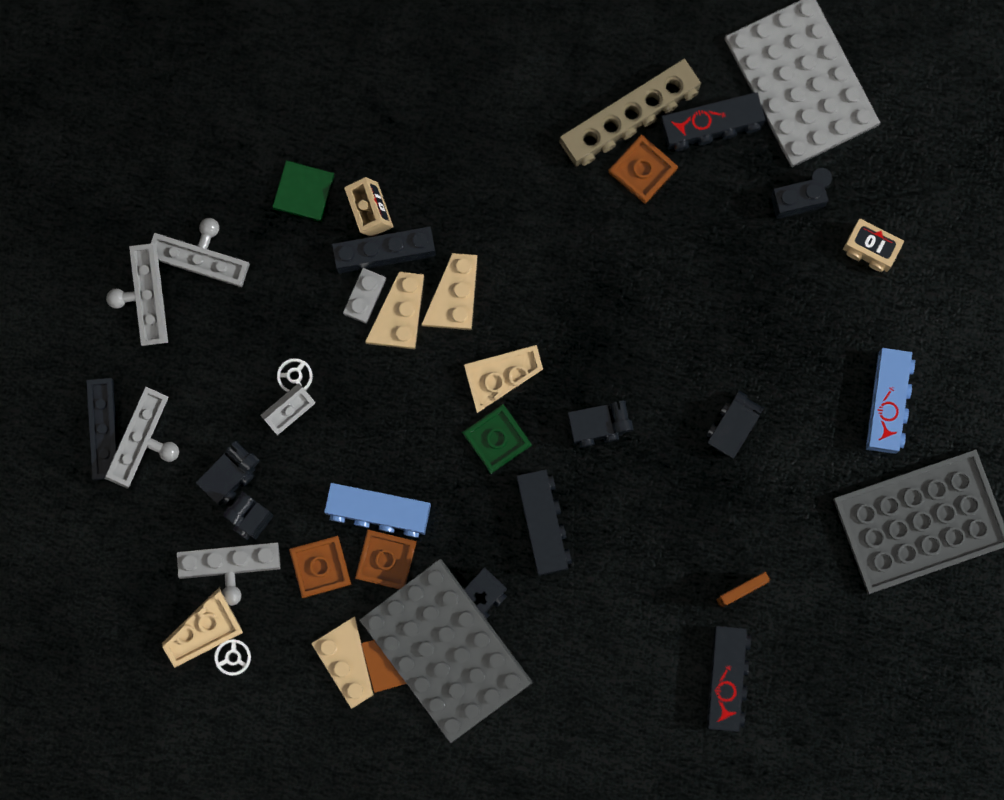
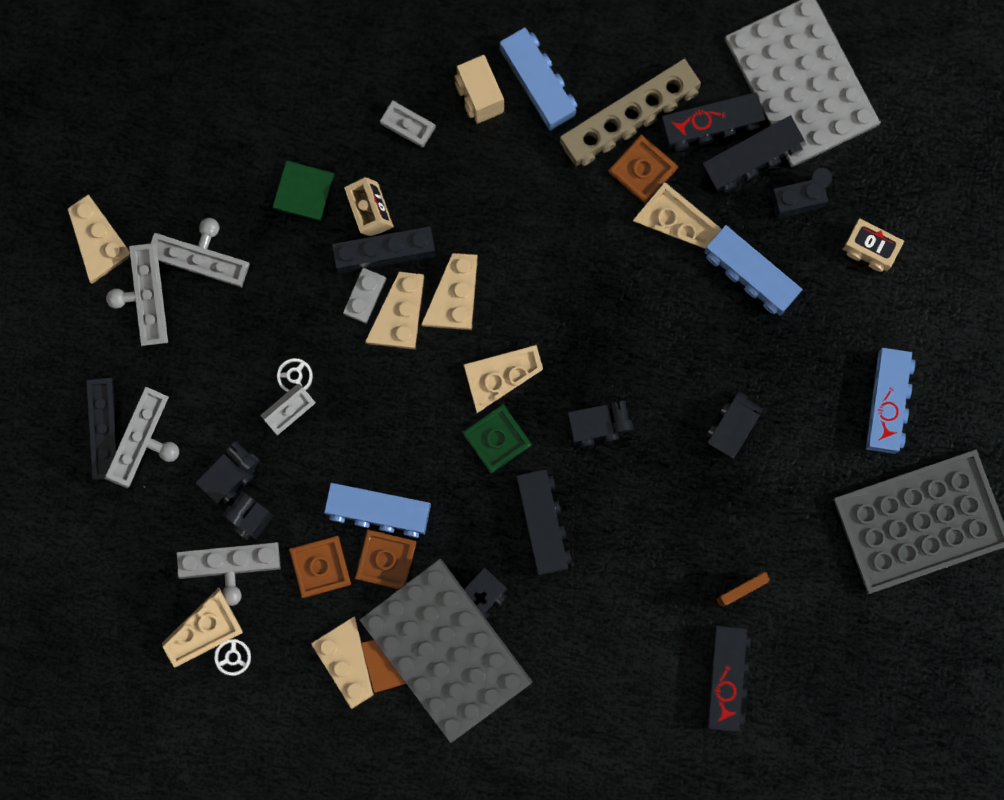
(97, 240): none -> tan wing
(407, 124): none -> light grey plate
(480, 89): none -> tan brick
(538, 79): none -> medium blue brick
(678, 218): none -> tan wing
(752, 270): none -> medium blue brick
(754, 154): none -> black brick

